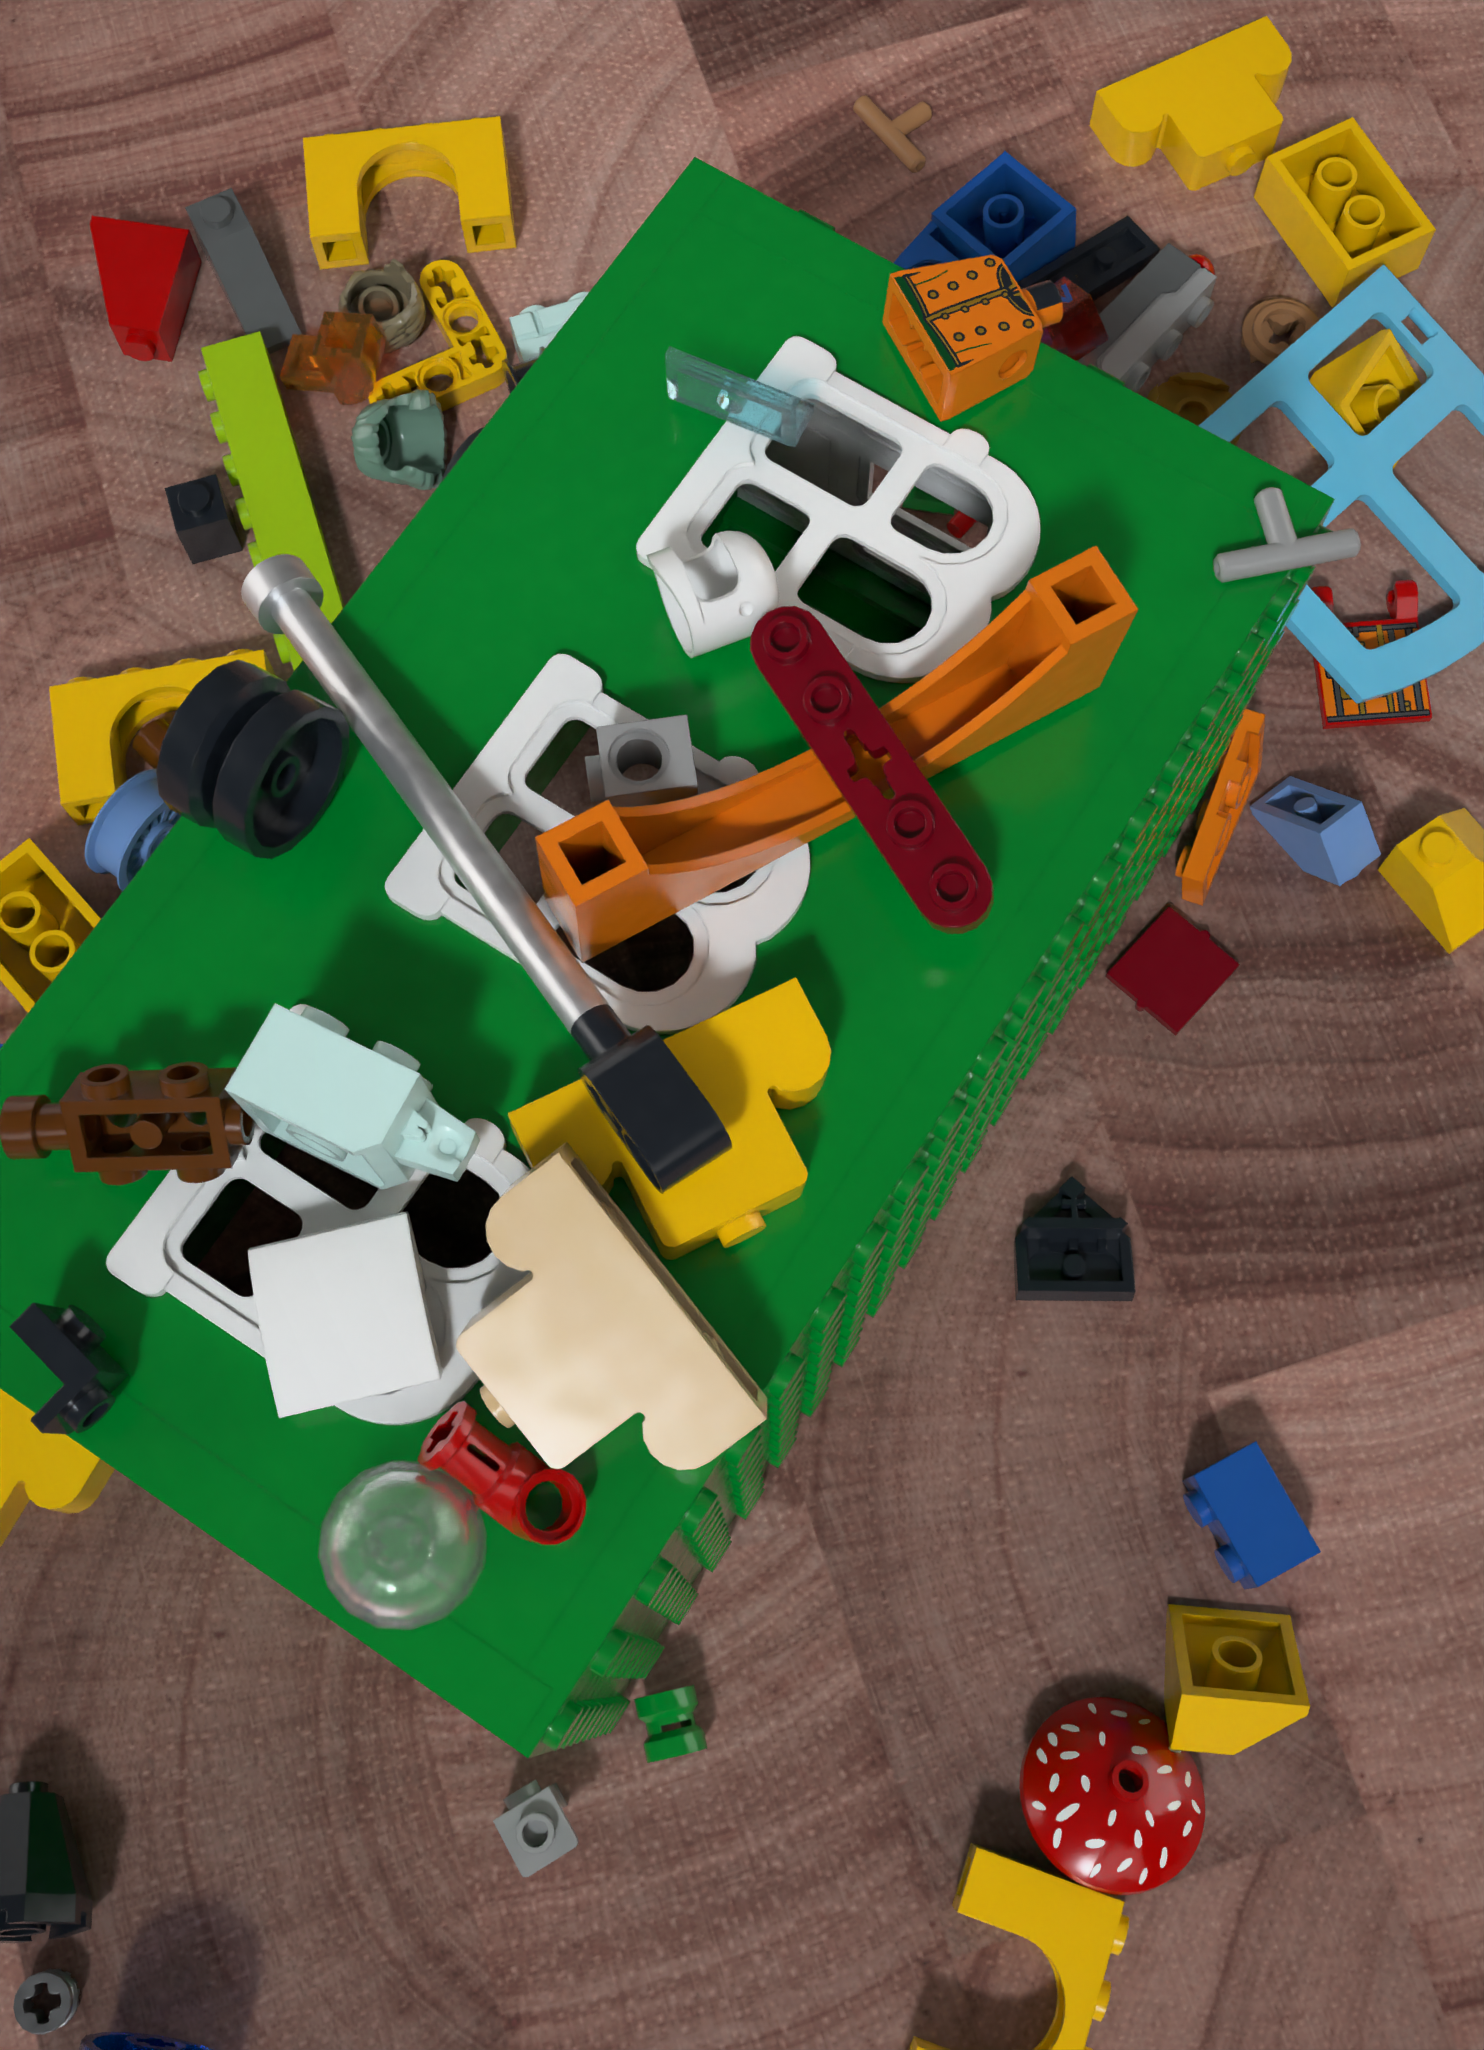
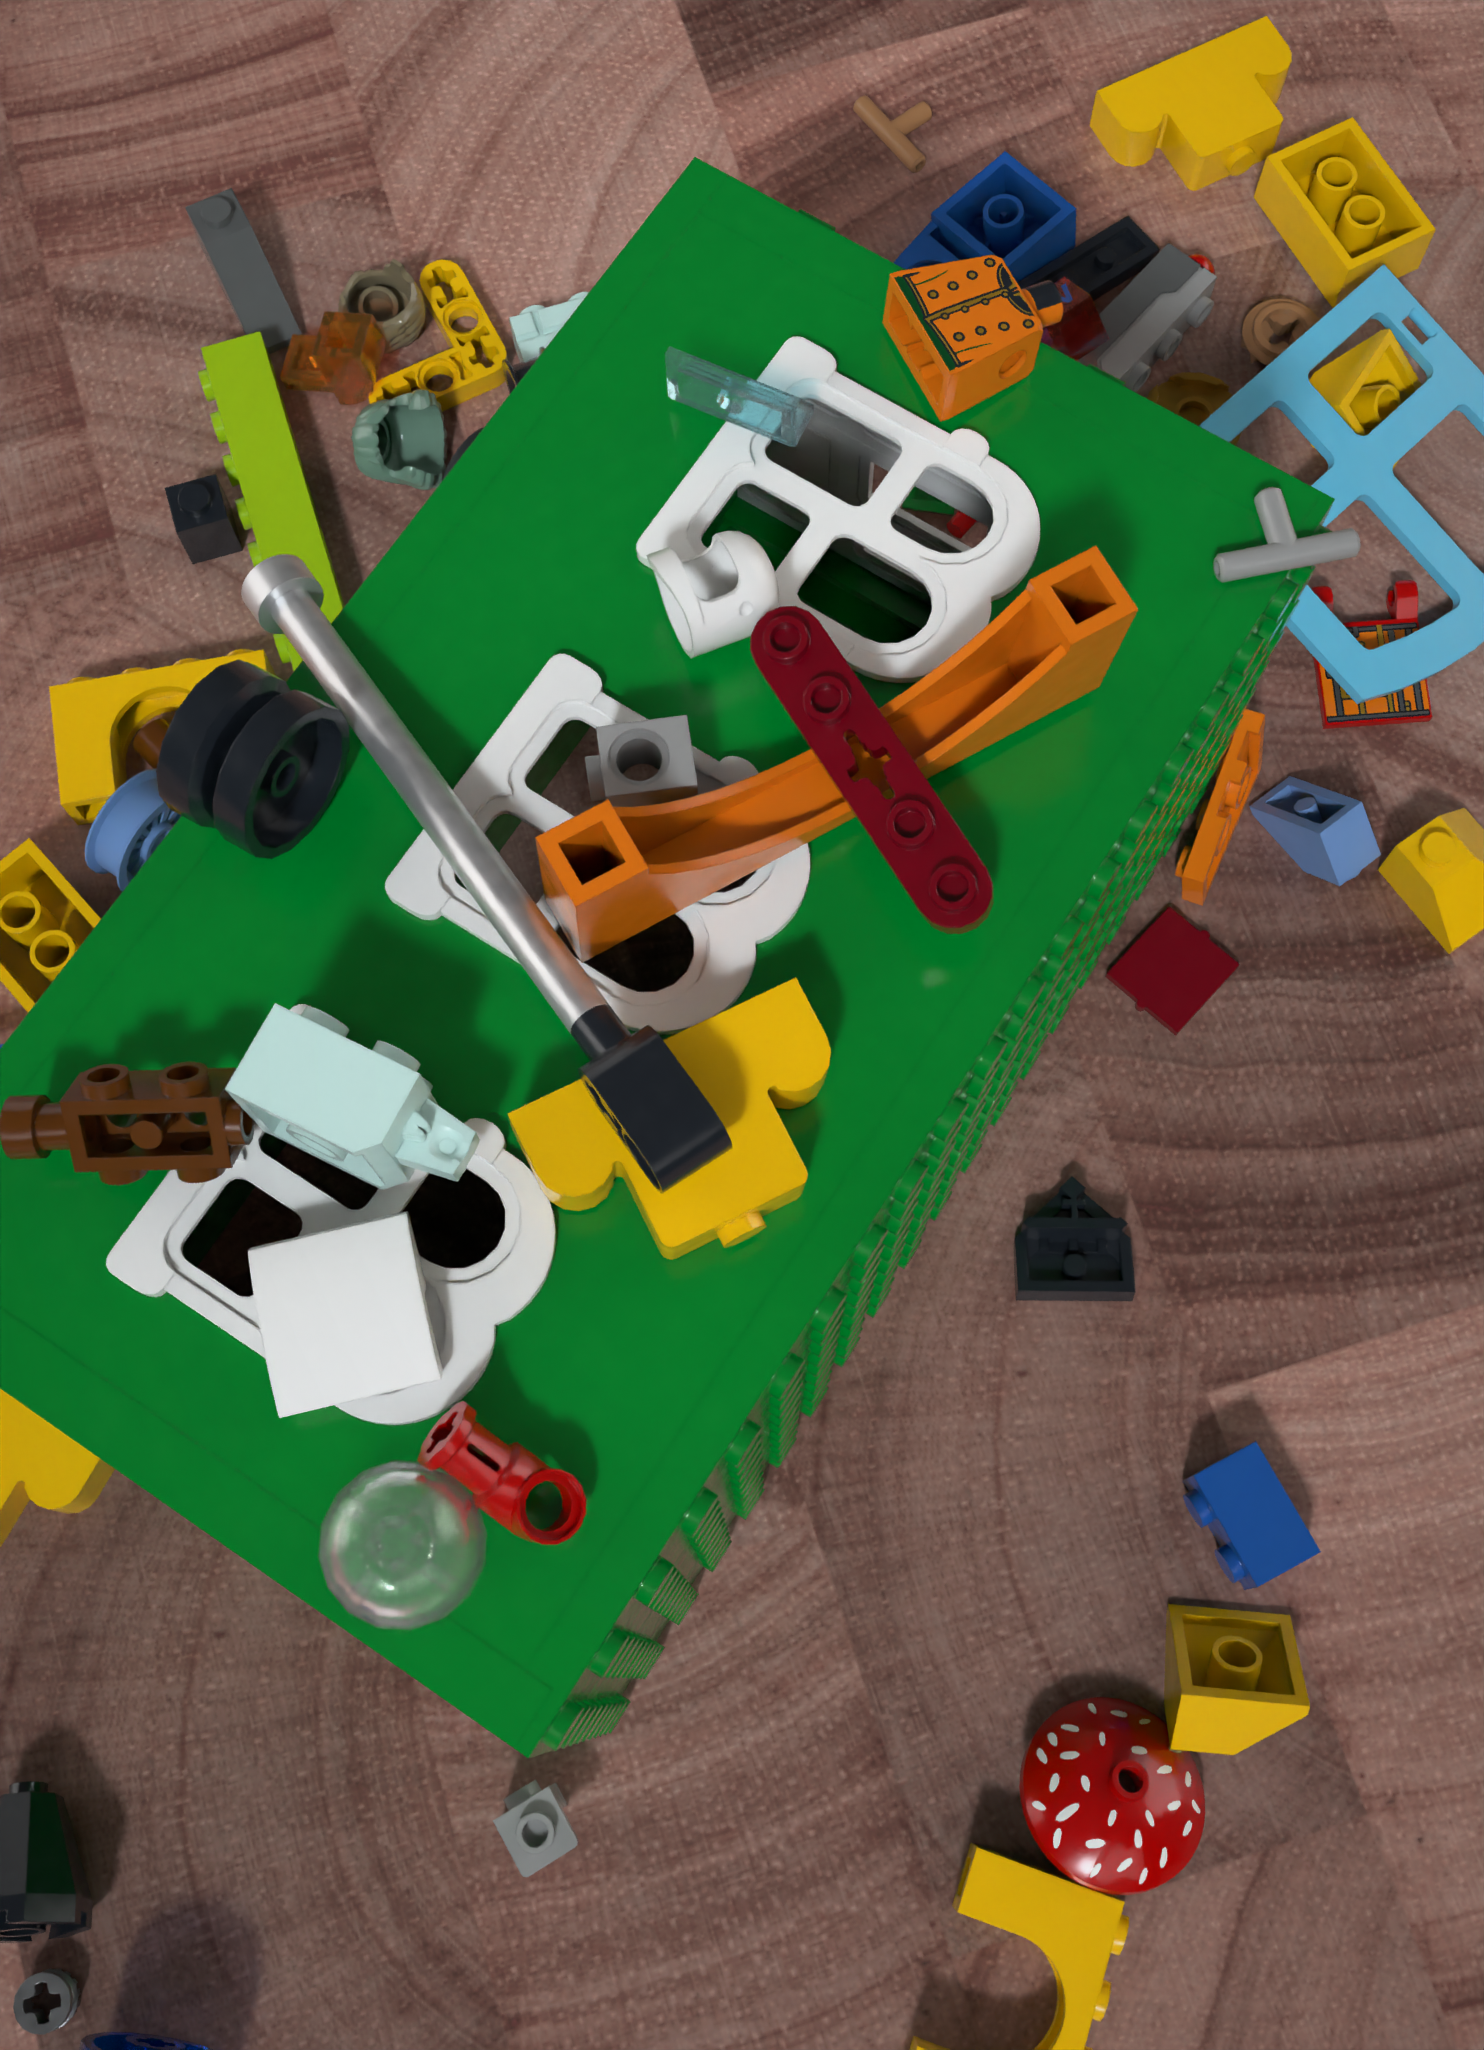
(71, 1349): black bracket -> none
(145, 283): red slope -> none
(353, 167): yellow arch -> none
(599, 1331): tan brick -> none
(665, 1709): green wheel -> none

